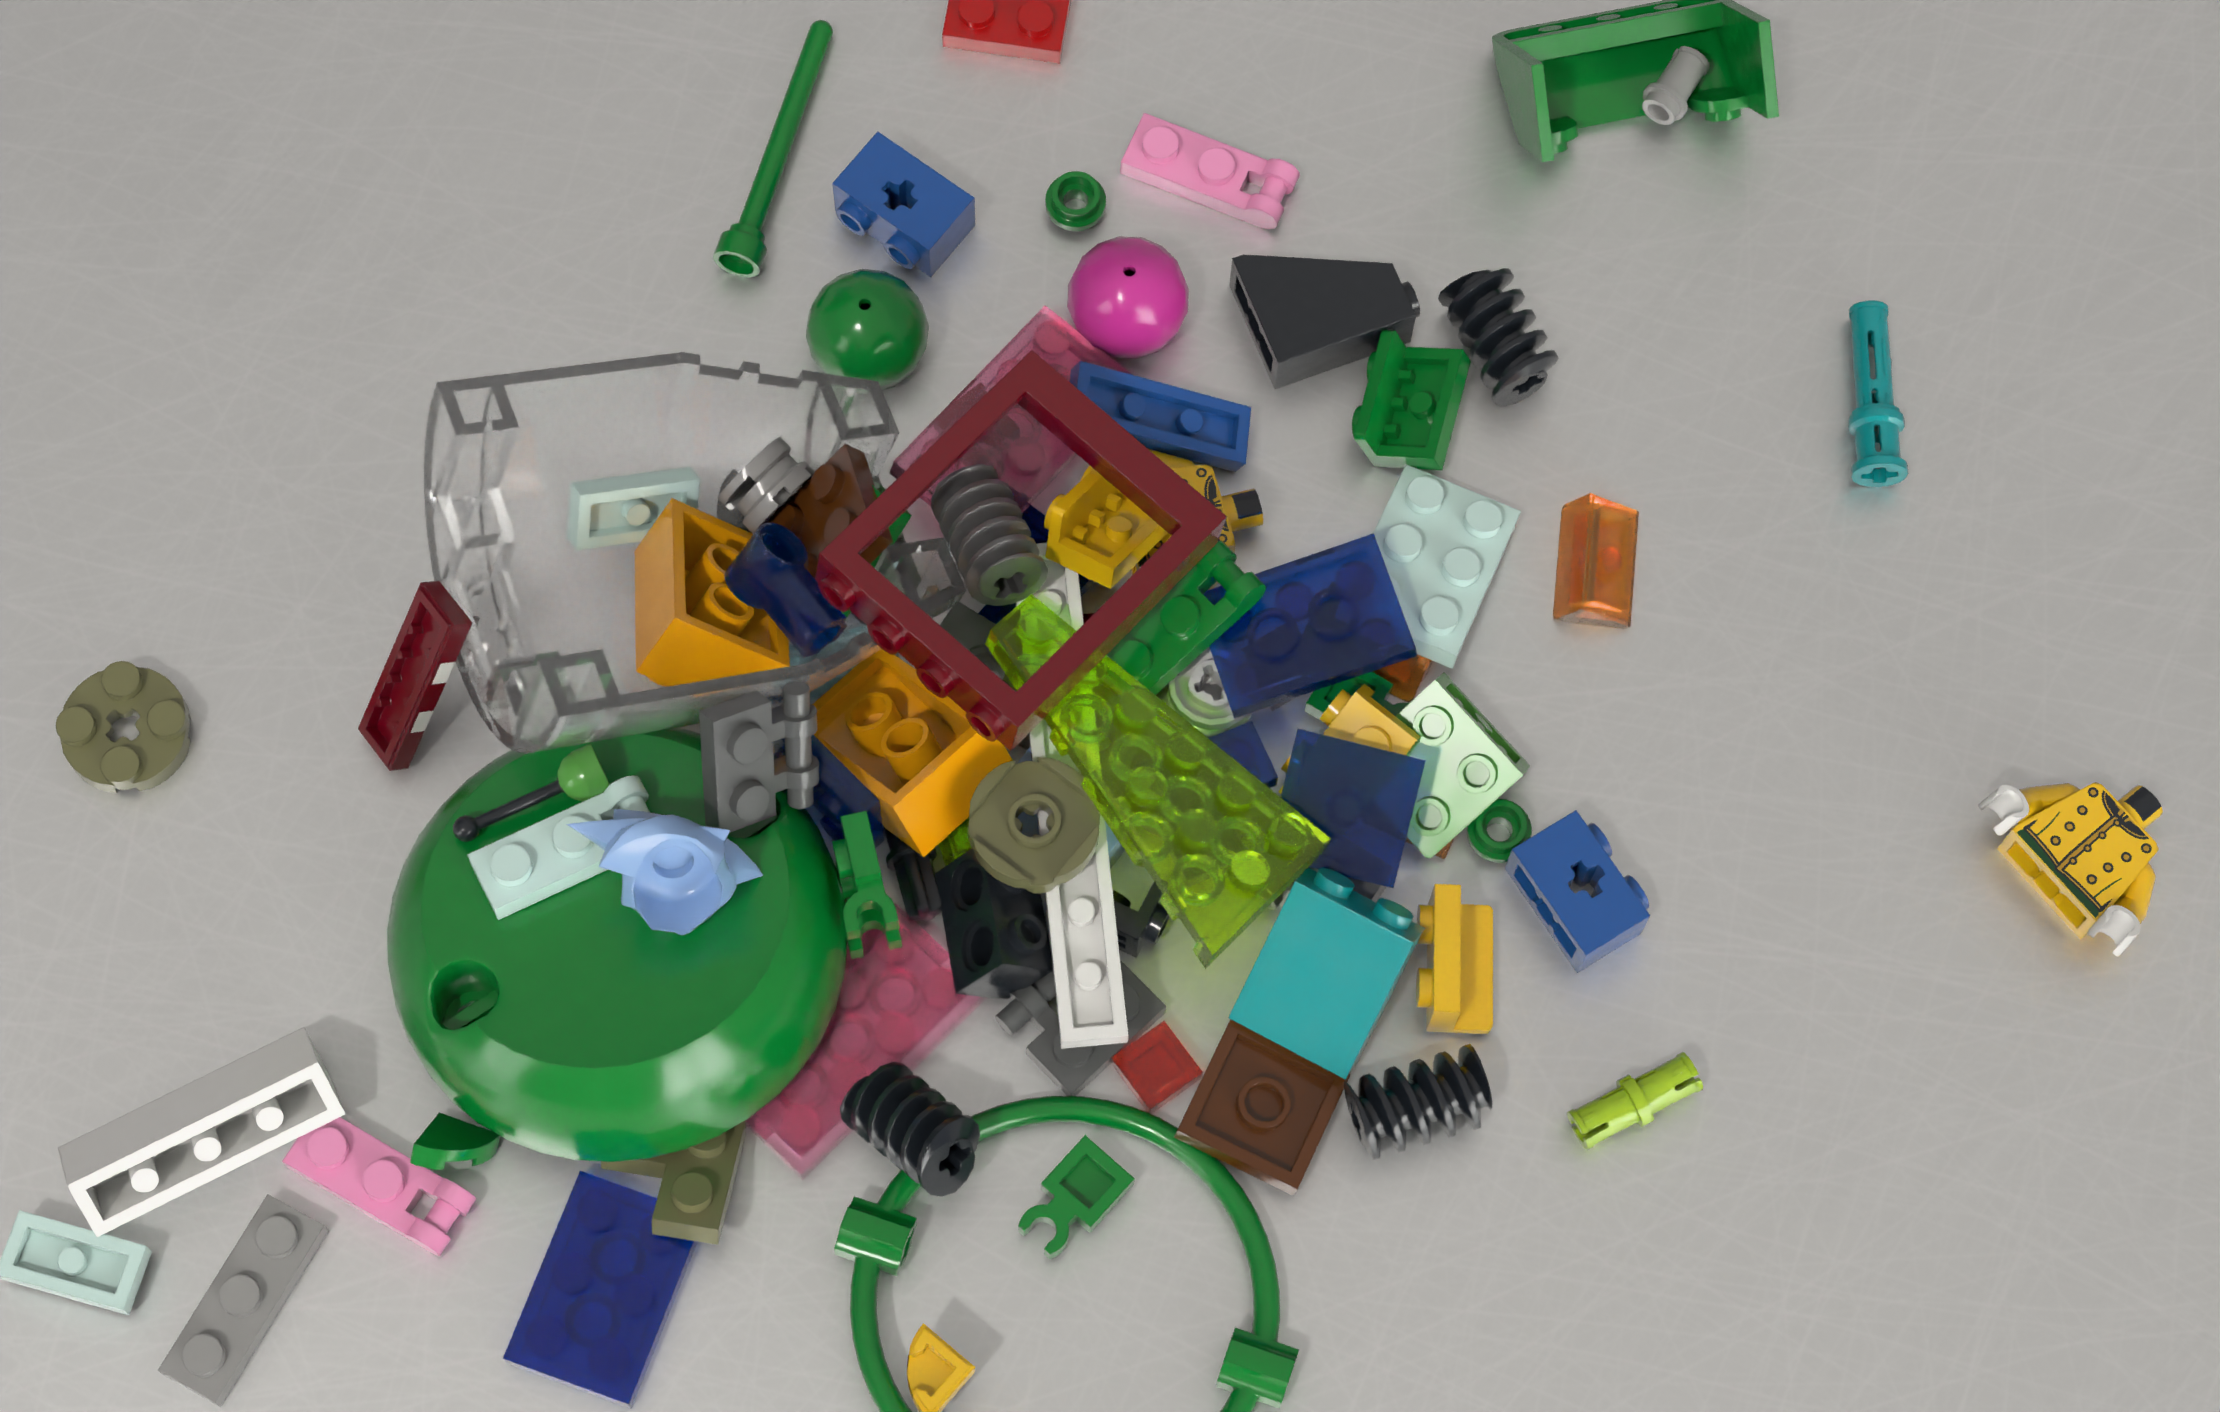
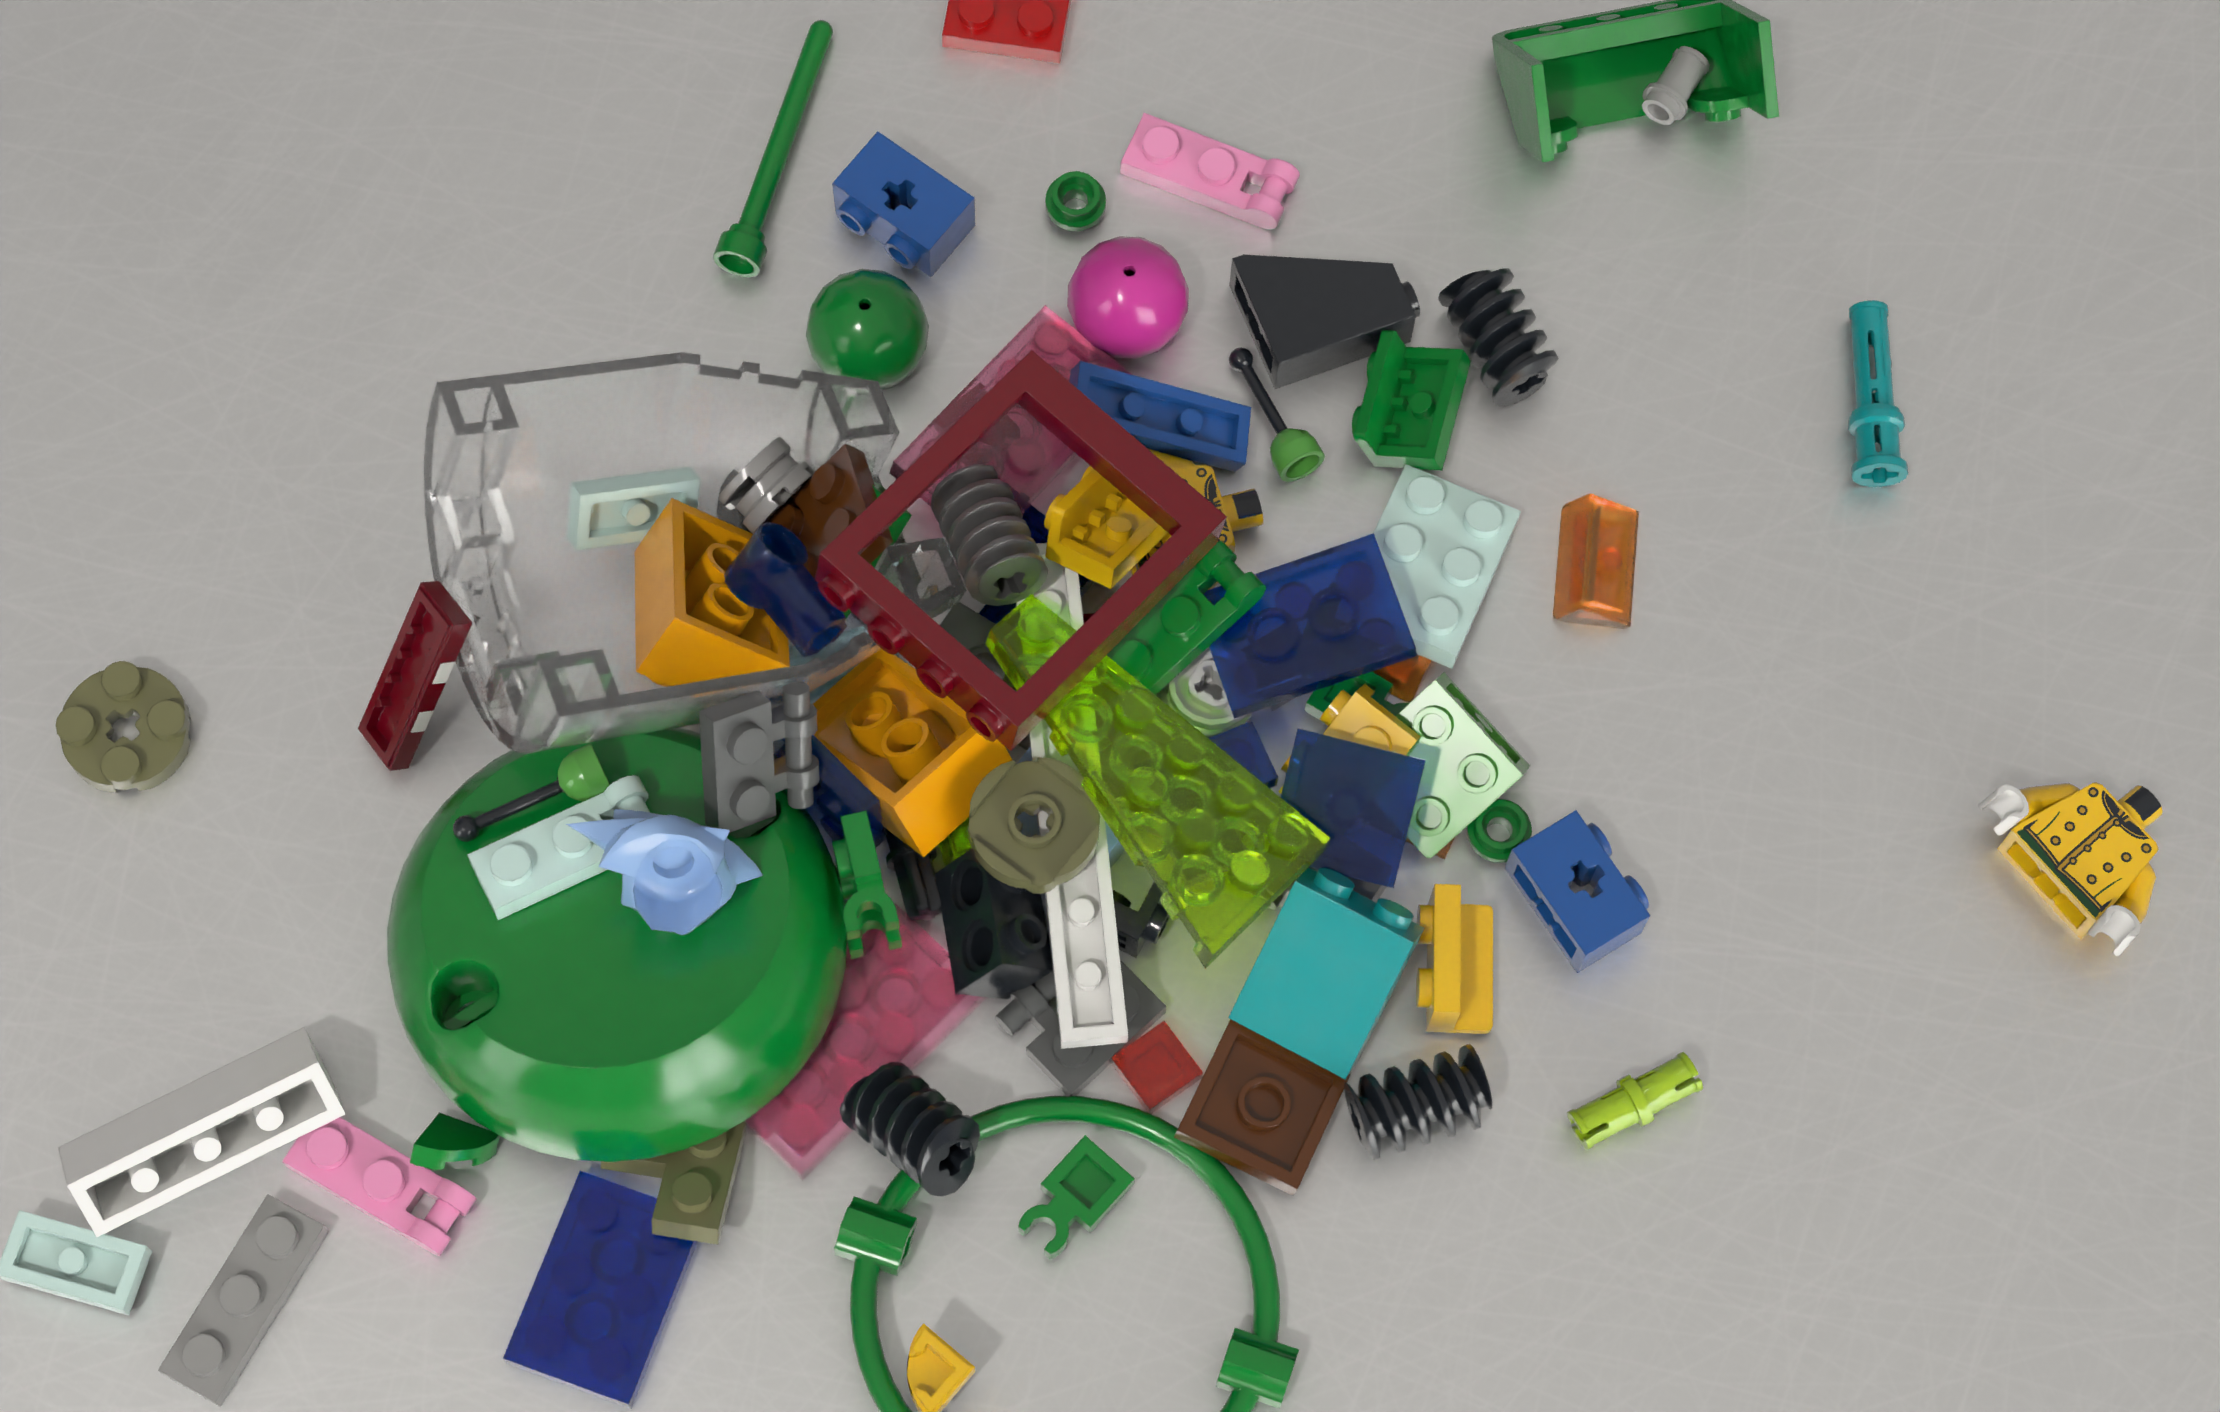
(1292, 451): none -> bright green hinge

